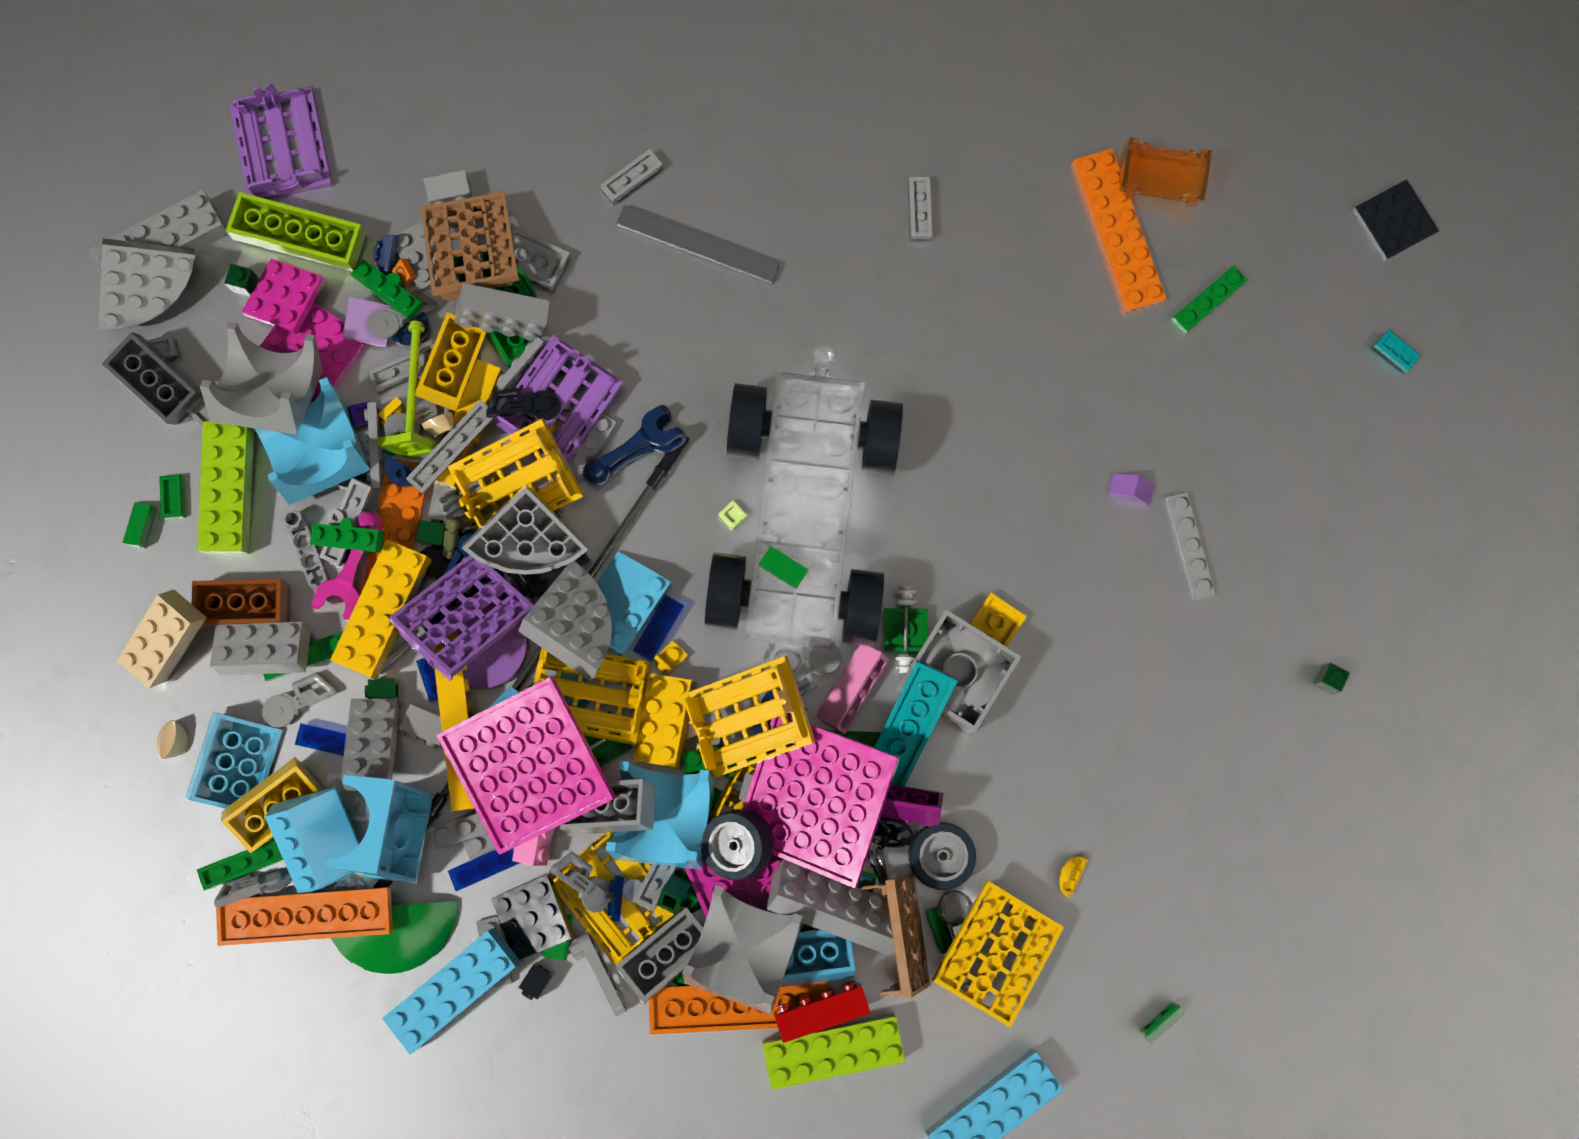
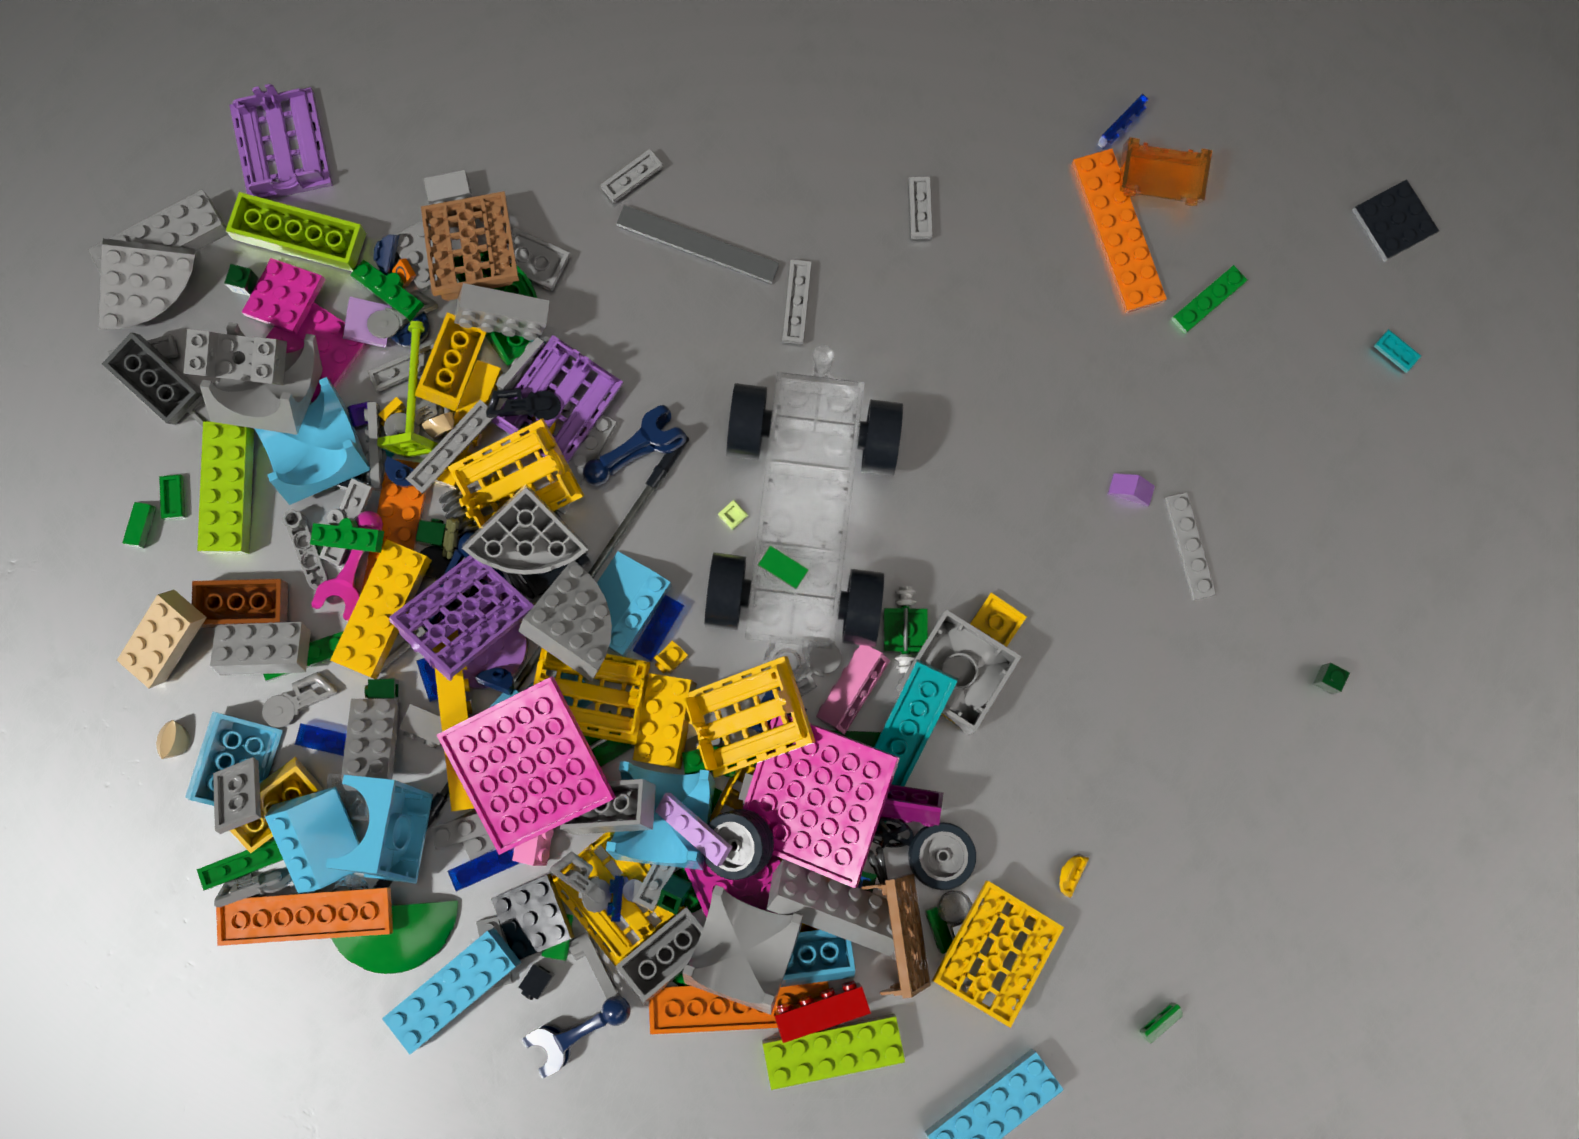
(215, 354): none -> light grey plate
(236, 795): none -> light grey plate
(497, 679): none -> dark blue plate
(558, 1042): none -> dark blue piece
(693, 829): none -> lavender plate
(796, 302): none -> light grey plate
(1123, 123): none -> clear blue plate

